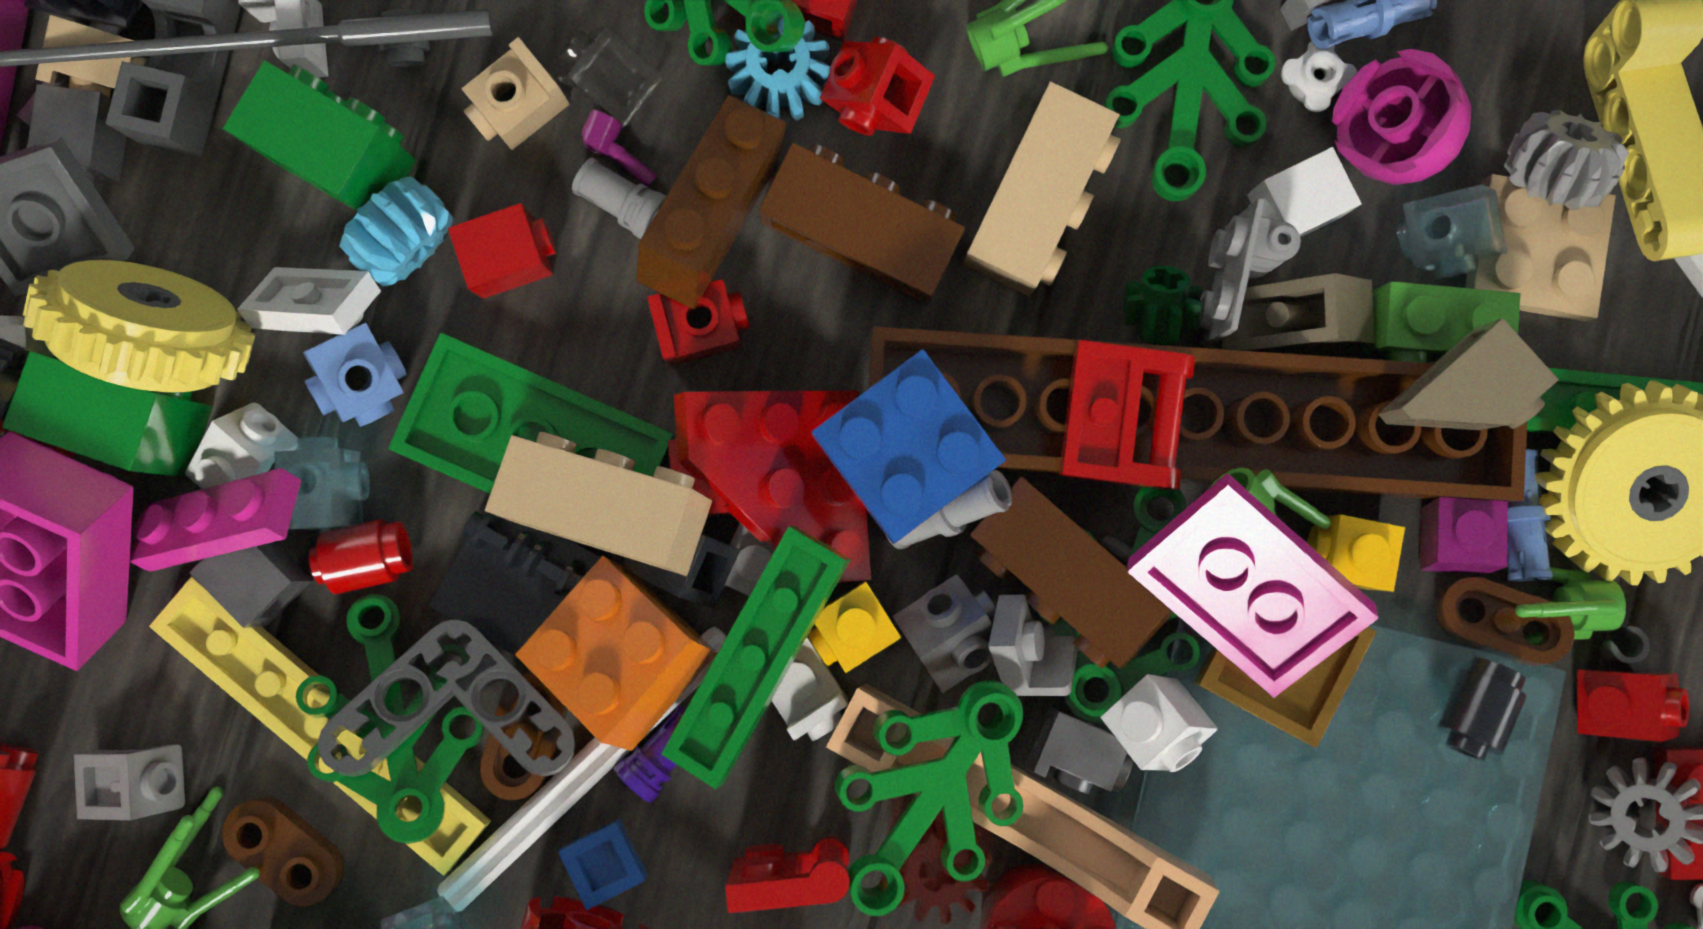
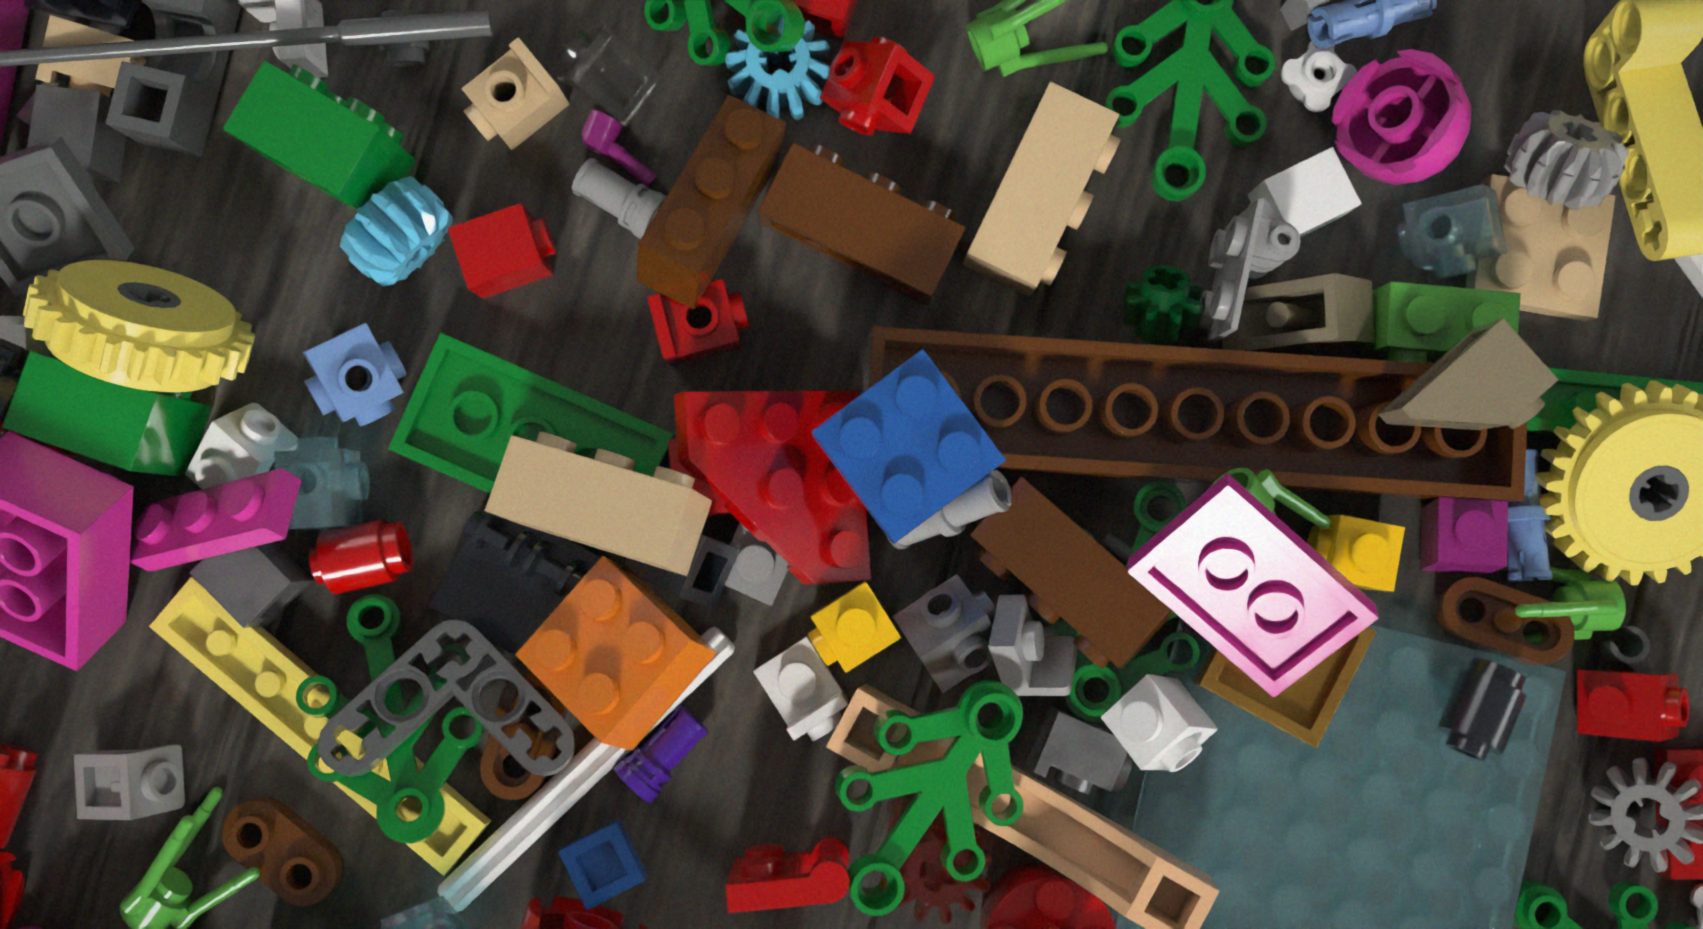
(310, 300): white plate -> none
(755, 656): green plate -> none
(1106, 409): red plate -> none

